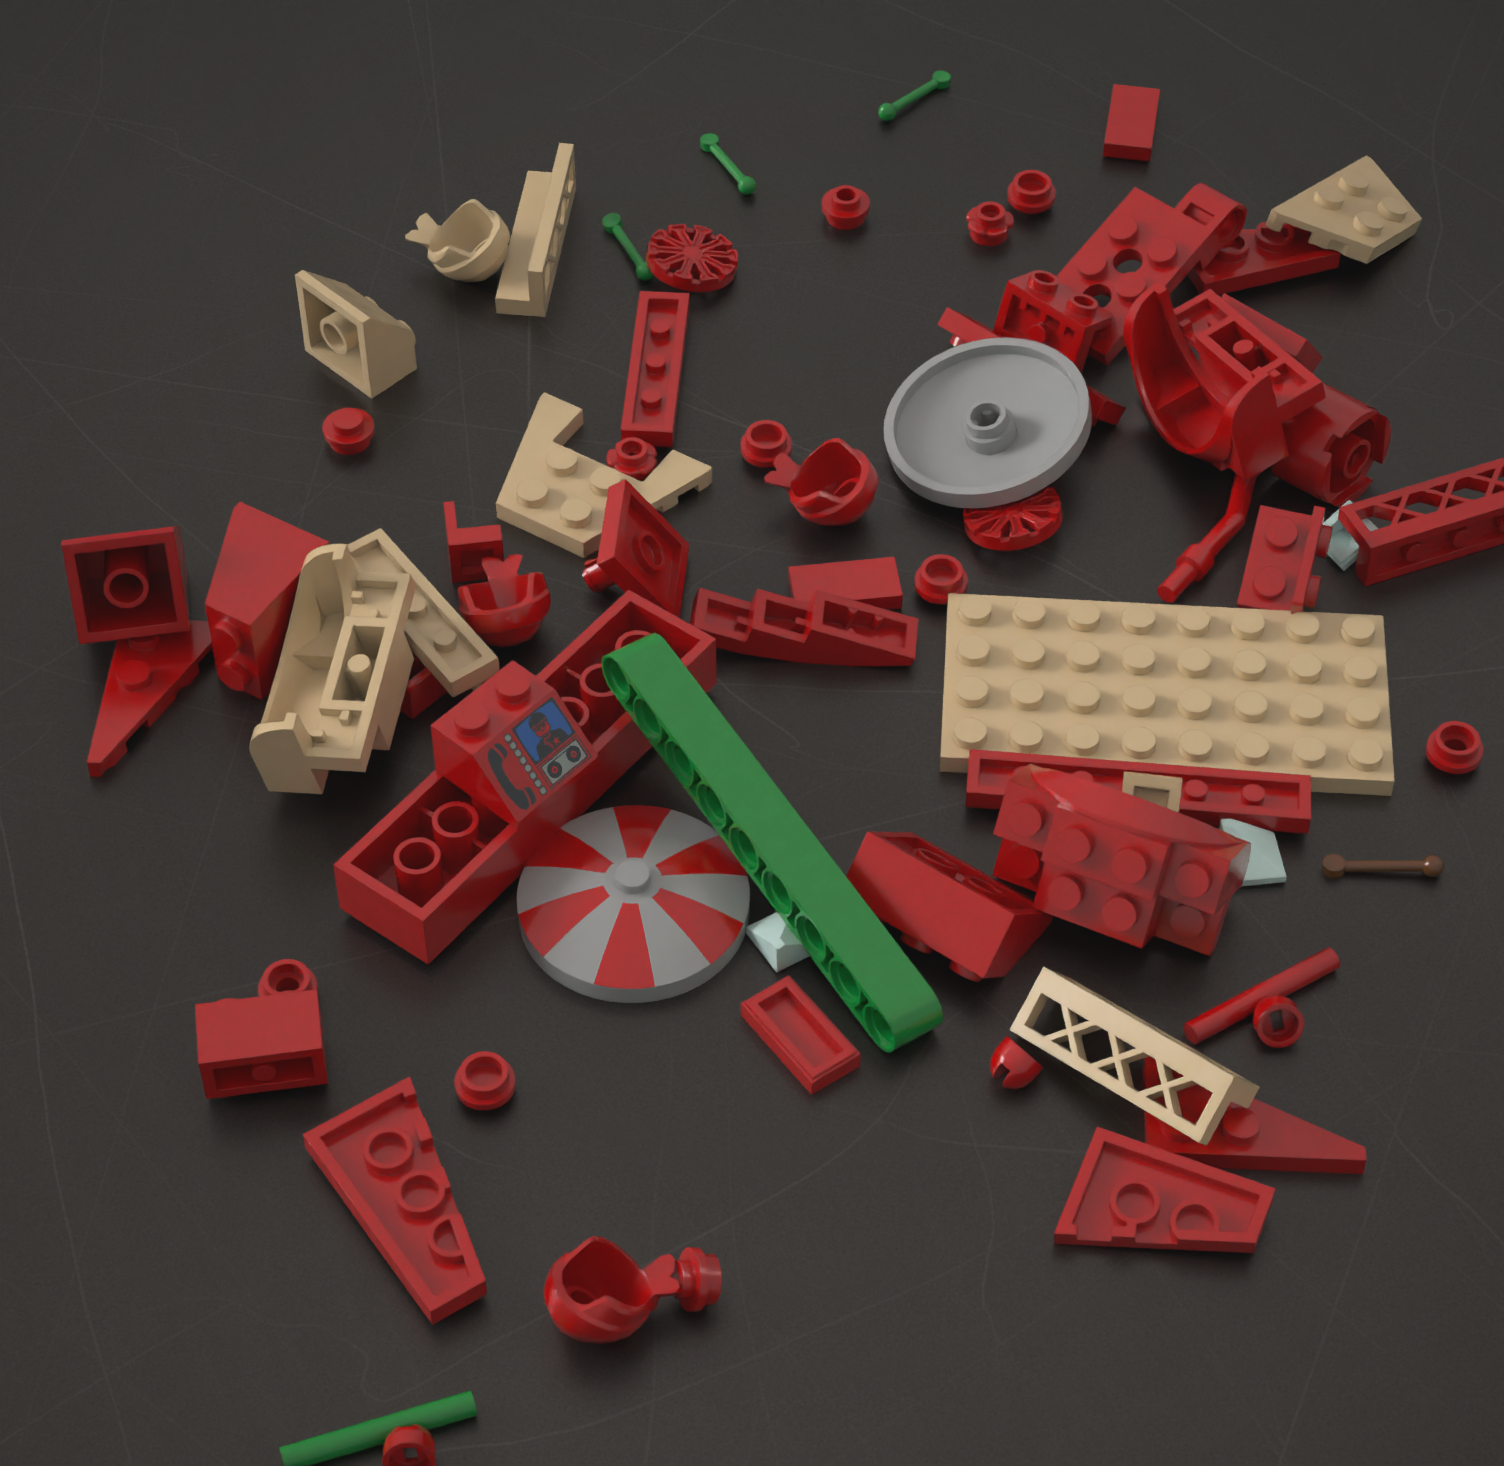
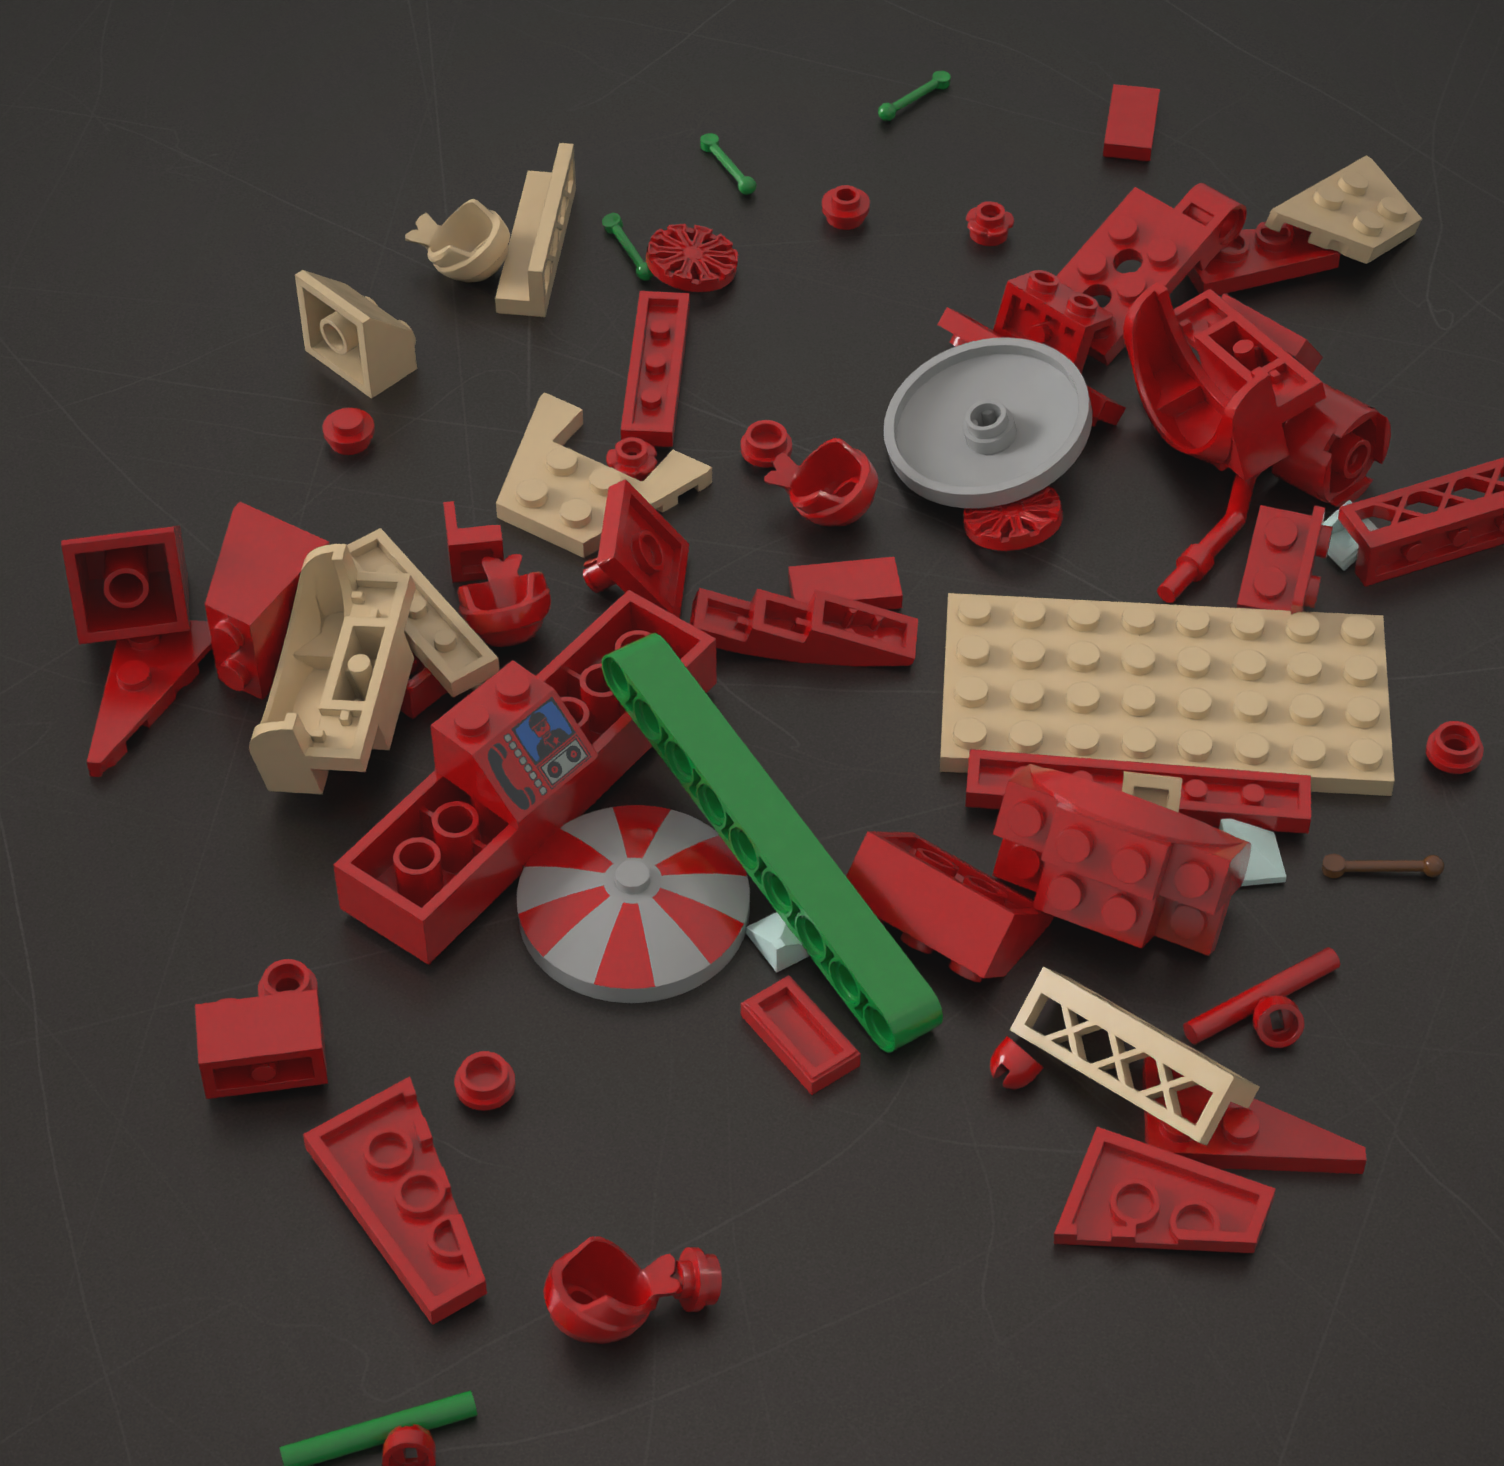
(938, 577): red plate -> none
(1031, 192): red plate -> none

